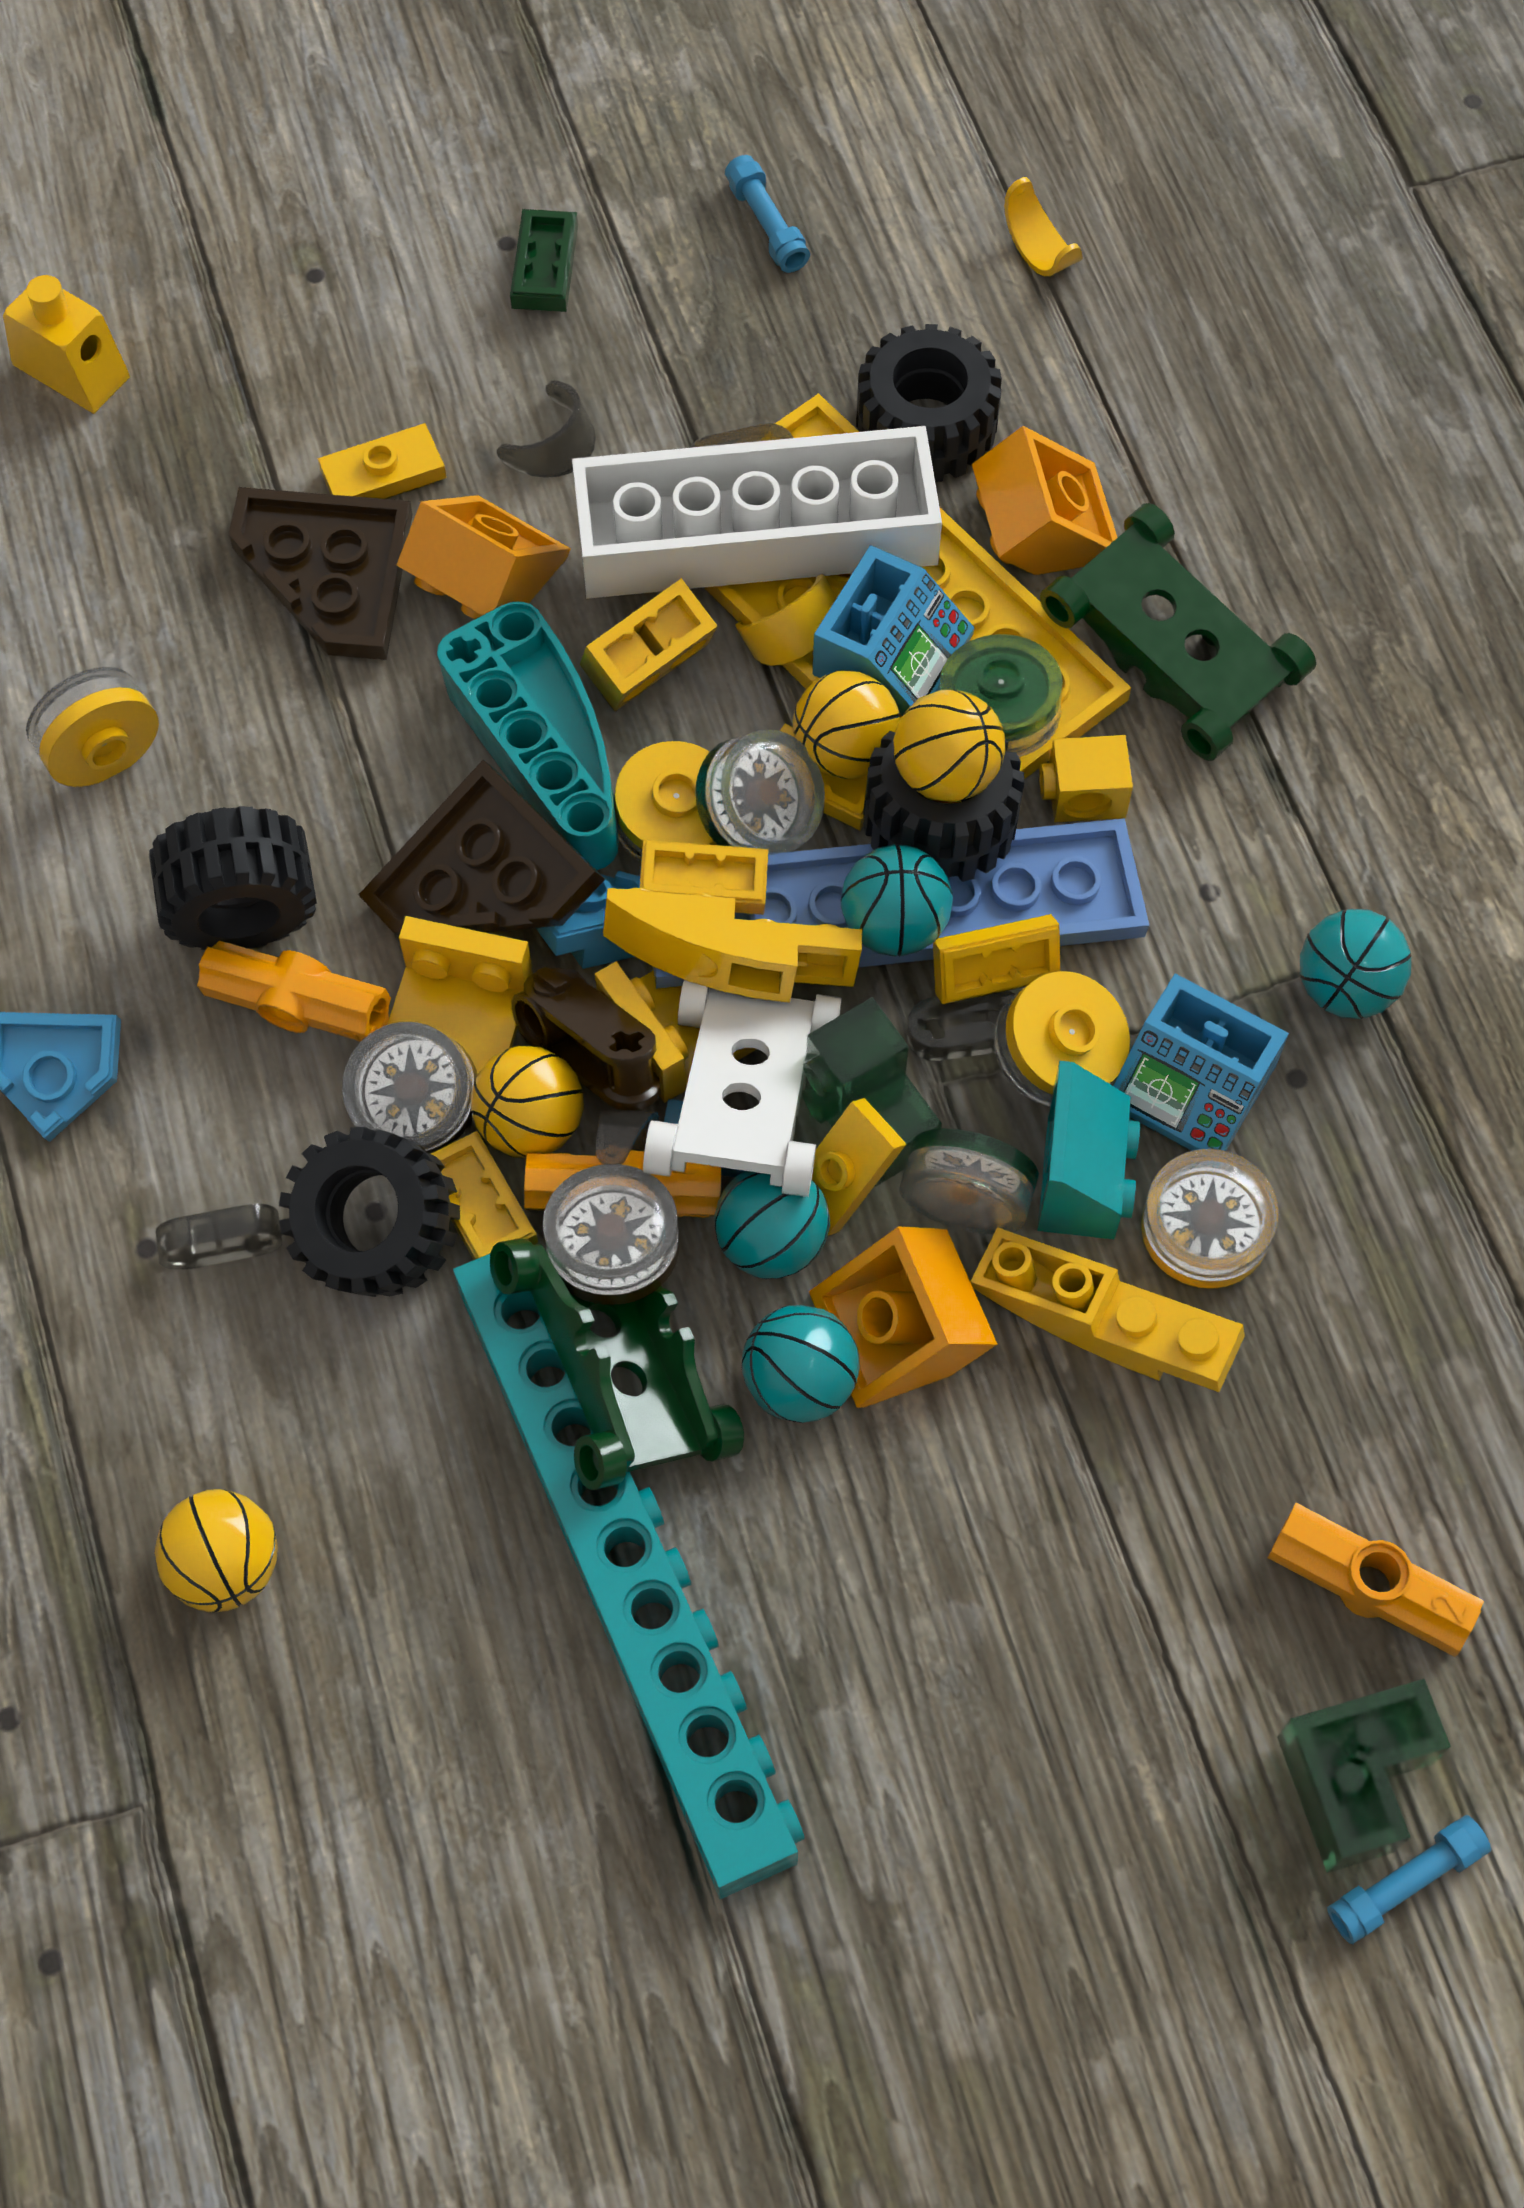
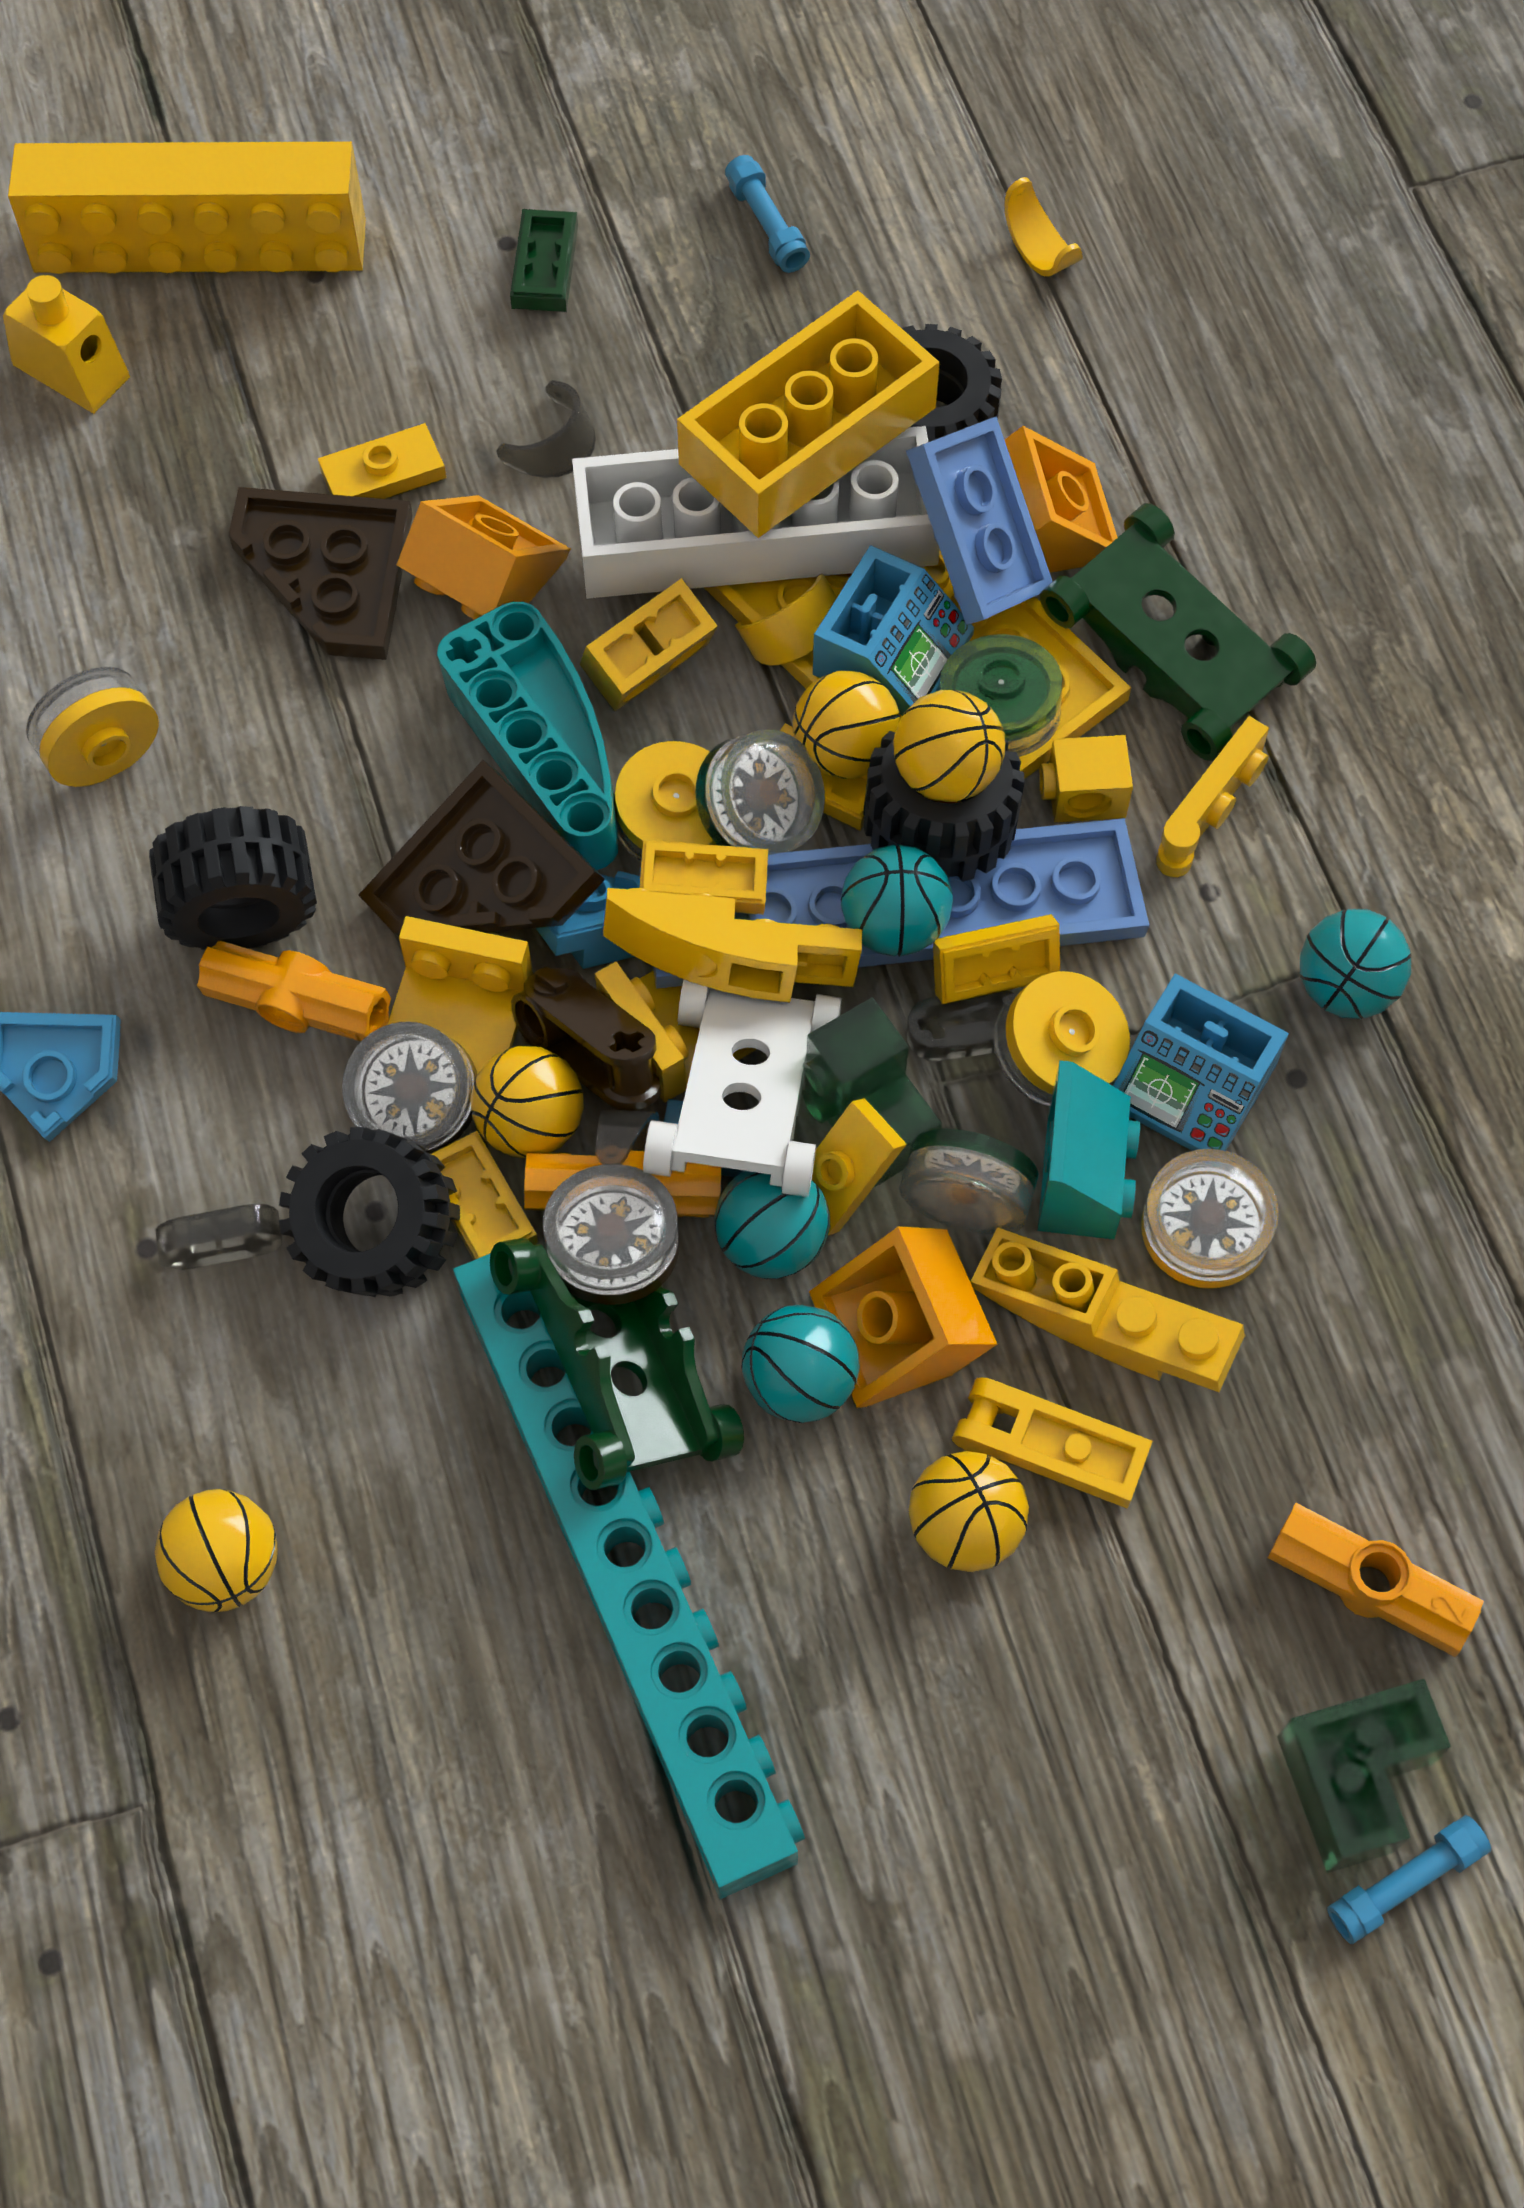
(188, 206): none -> yellow brick
(807, 413): none -> yellow brick
(968, 1511): none -> yellow piece
(980, 520): none -> medium blue plate
(1053, 1441): none -> yellow plate
(1212, 797): none -> yellow plate

